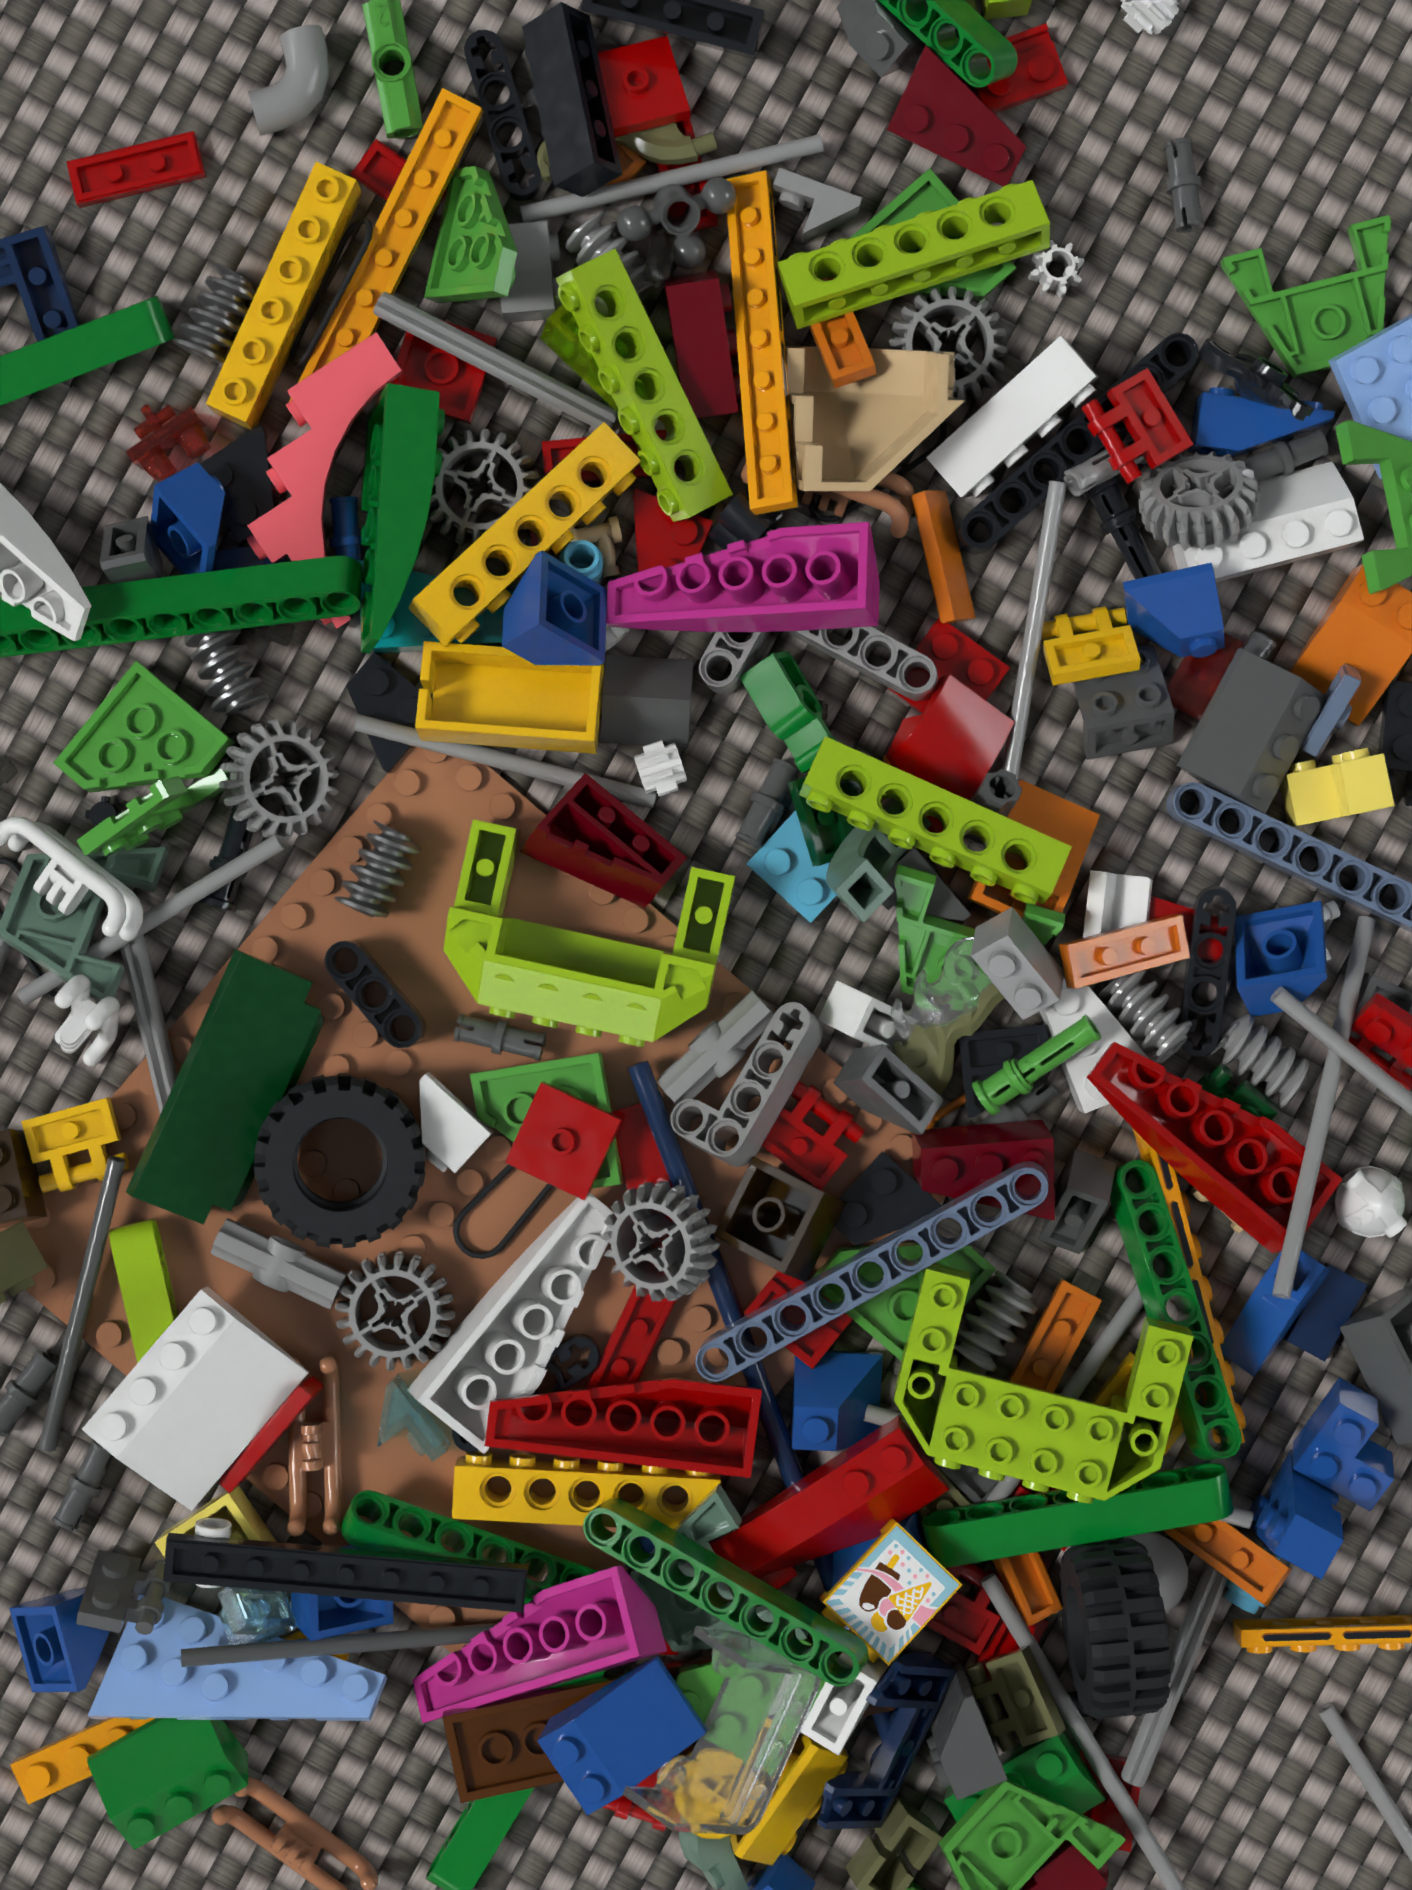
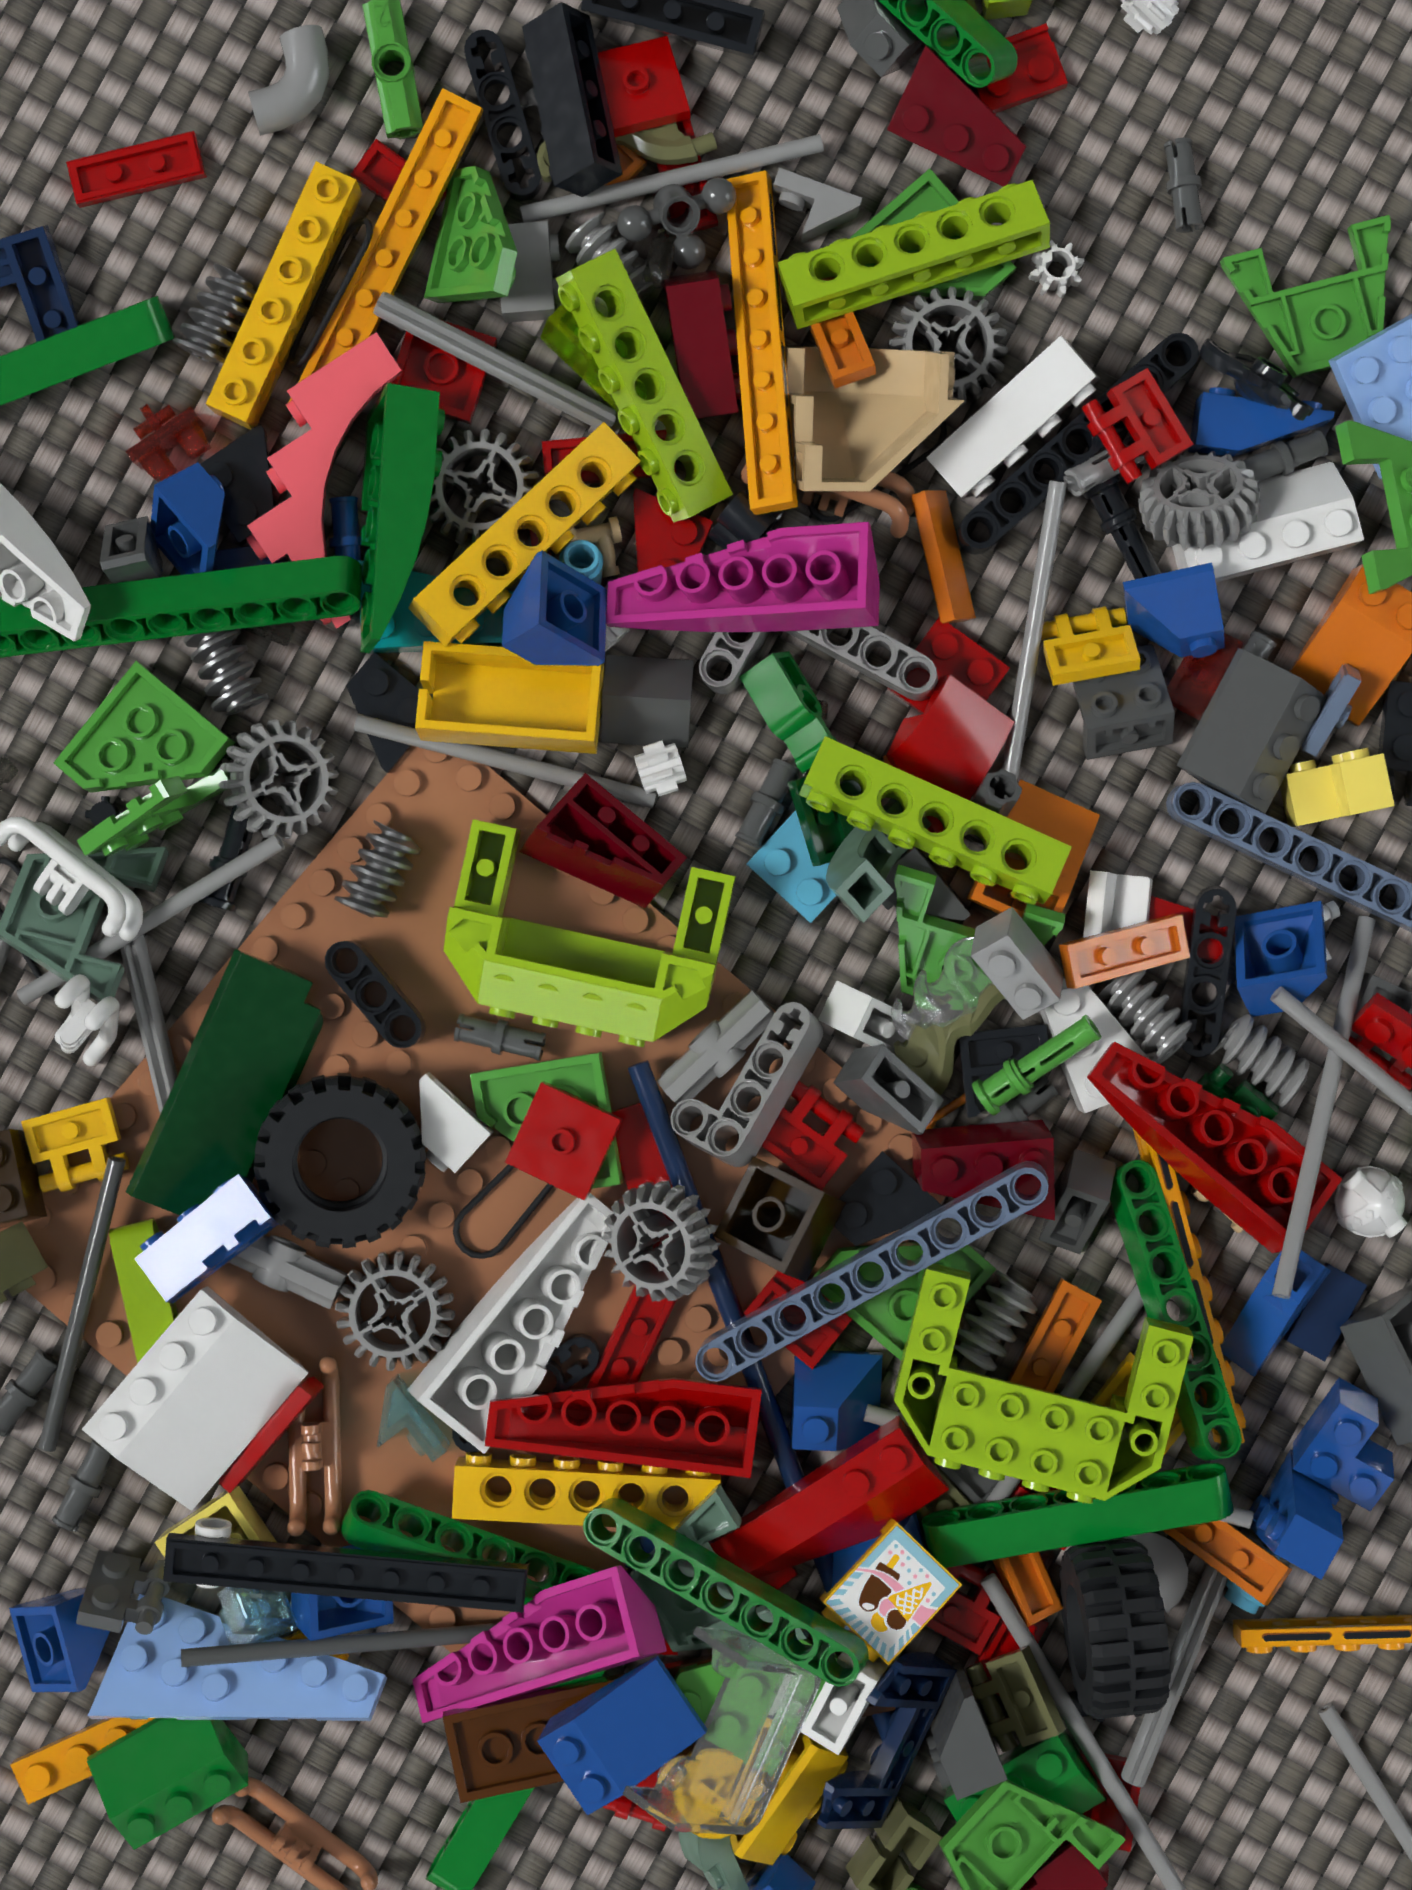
(205, 1238): none -> wedge

